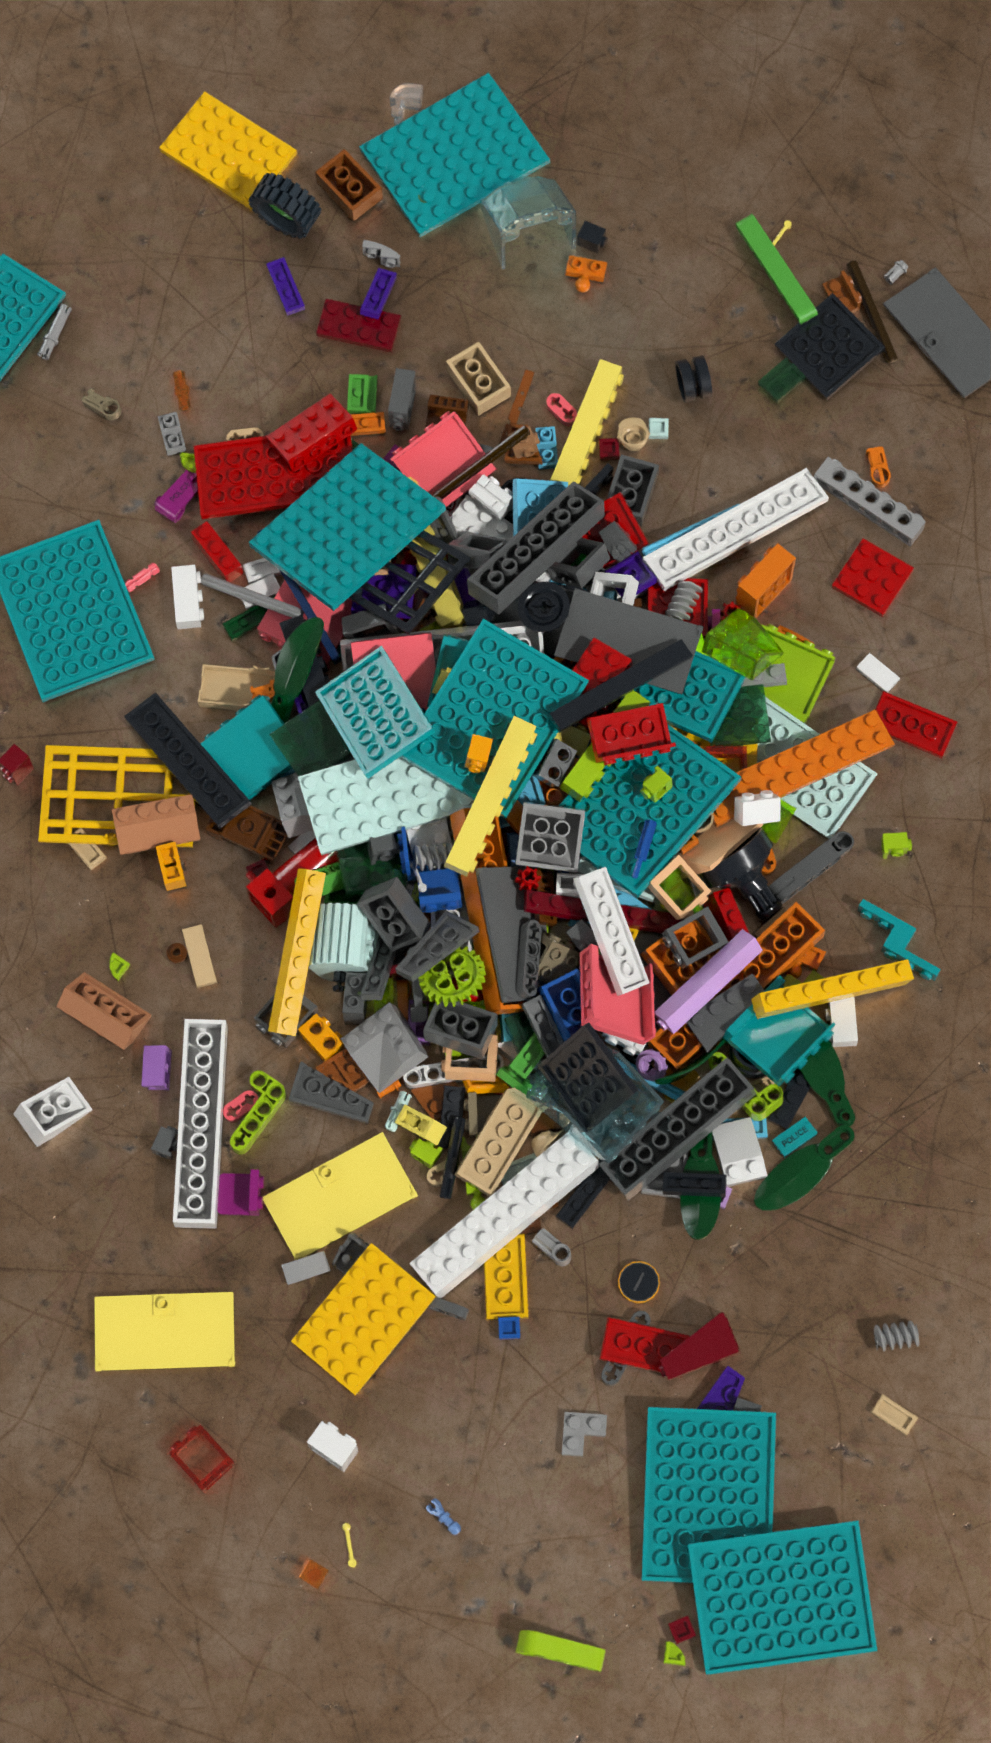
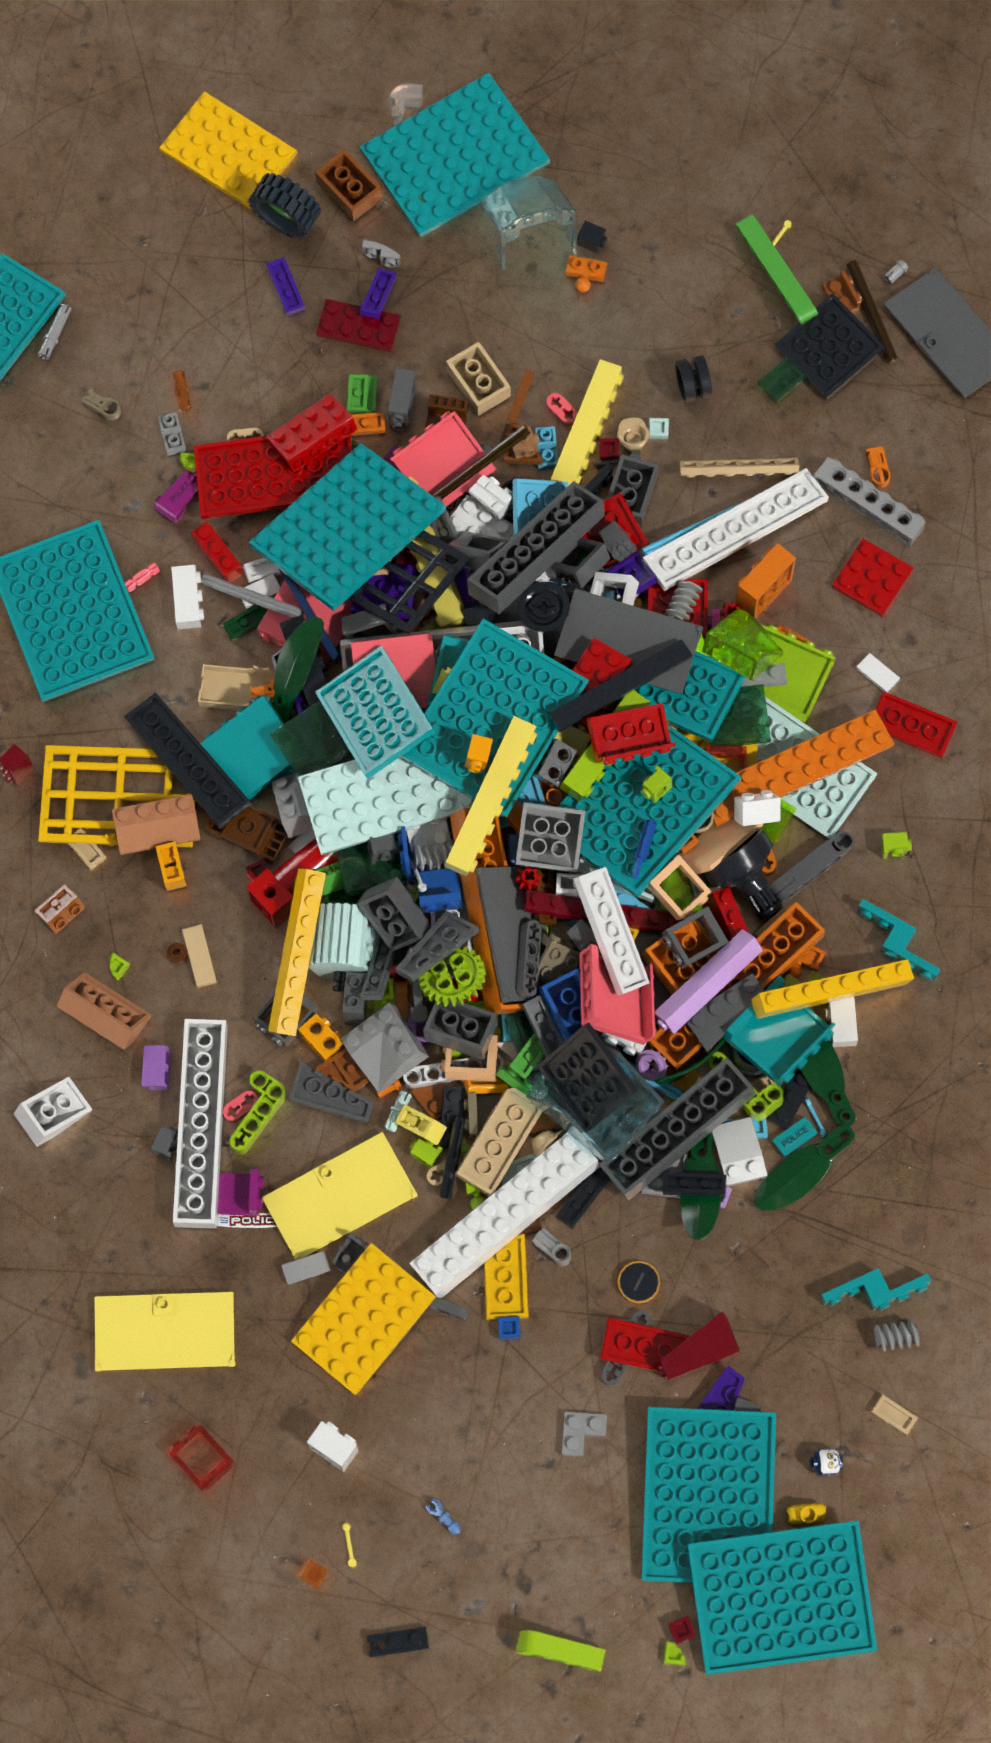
(60, 909): none -> dark orange bracket
(264, 1220): none -> sticker
(398, 1642): none -> black plate
(635, 454): none -> dark grey hinge
(730, 467): none -> tan plate
(806, 1514): none -> yellow piece
(823, 1132): none -> medium azure hinge
(826, 1462): none -> head
(876, 1290): none -> teal bracket

